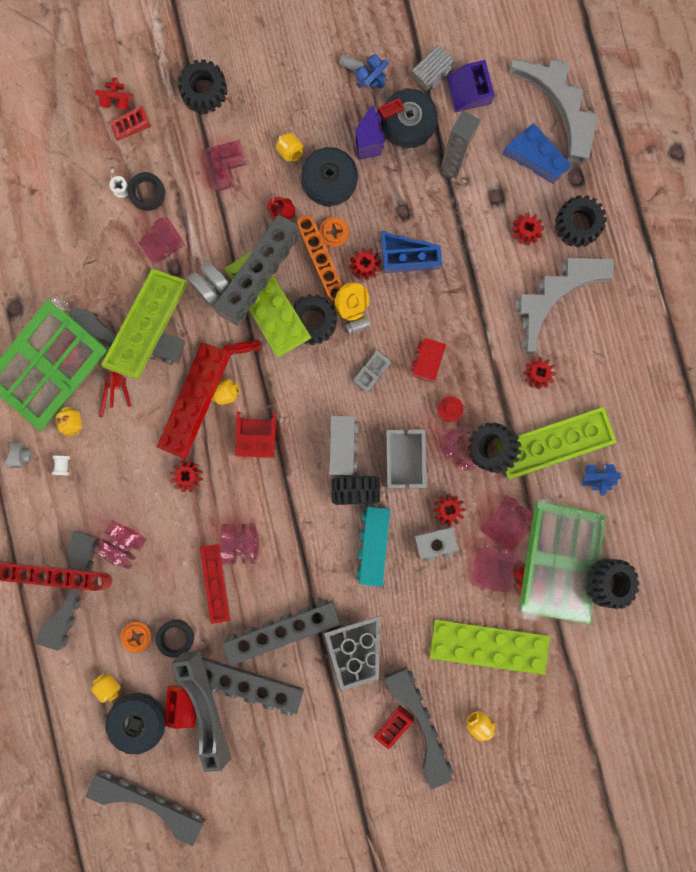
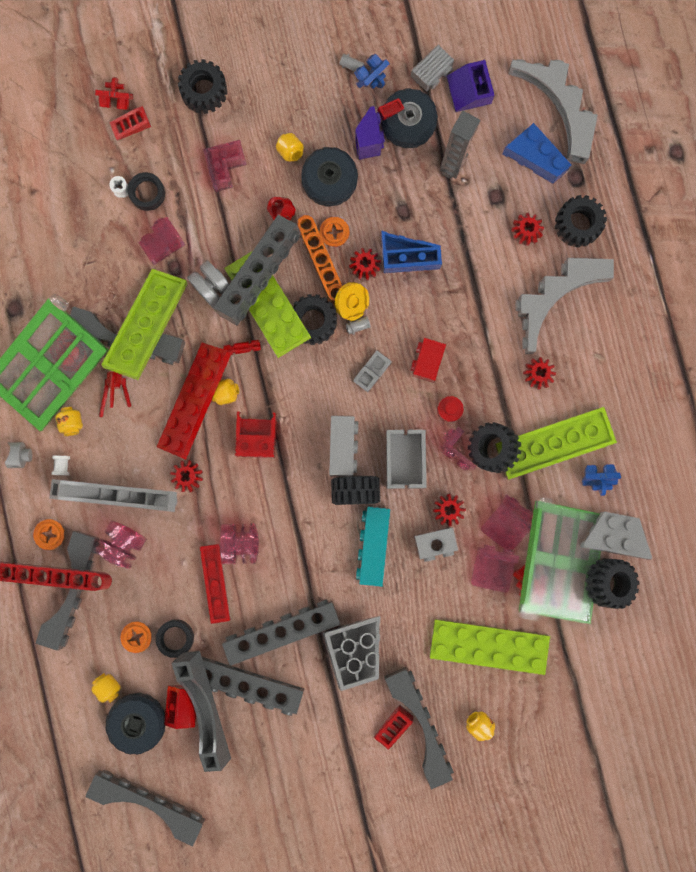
(42, 540): none -> orange gear
(113, 495): none -> light grey arch
(618, 535): none -> light grey wing

